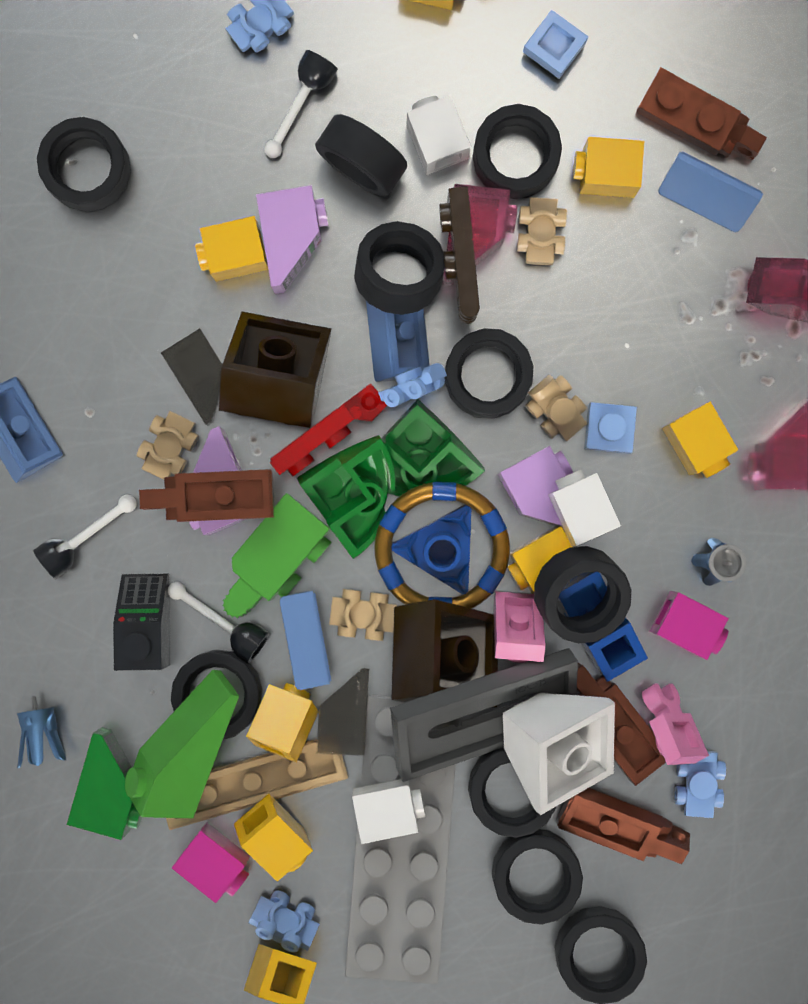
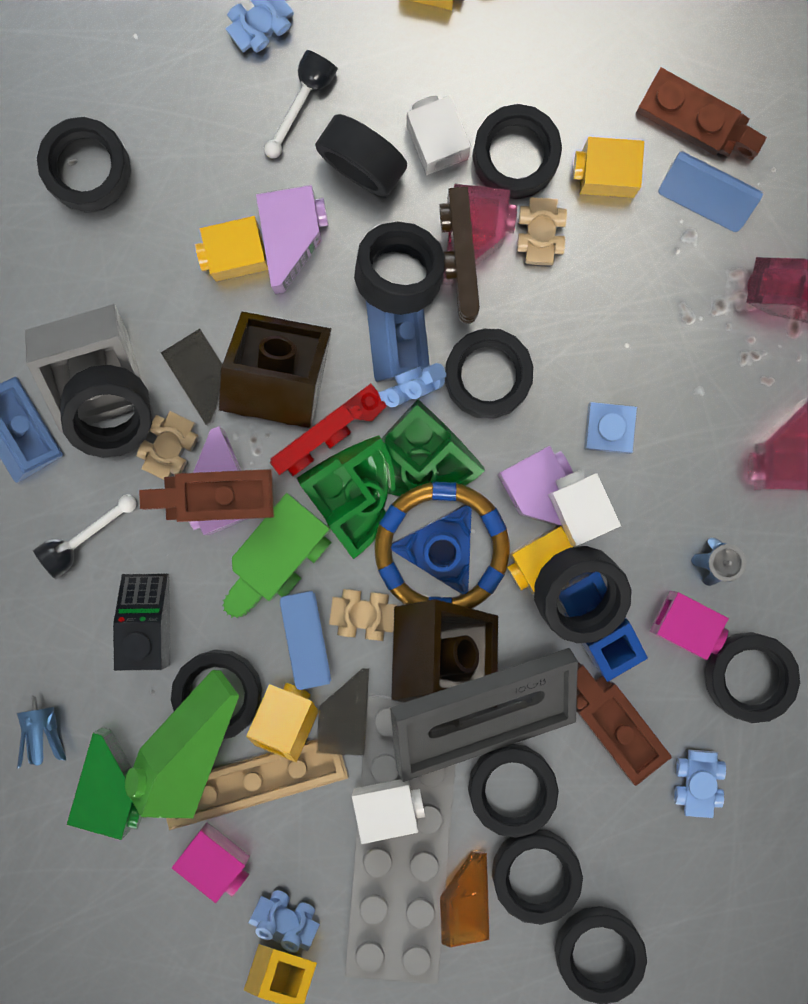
(72, 345): none -> light grey slope
(110, 440): none -> black tyre
(245, 638): hinge -> none
(273, 838): yellow brick -> none
(466, 904): none -> clear orange tile
(518, 628): bright pink plate -> none
(555, 44): light blue plate -> none
(559, 745): white slope -> none
(562, 413): tan piece -> none
(623, 827): copper hinge -> none
(674, 731): bright pink plate -> none
(701, 441): yellow brick -> none
(788, 678): none -> black tyre

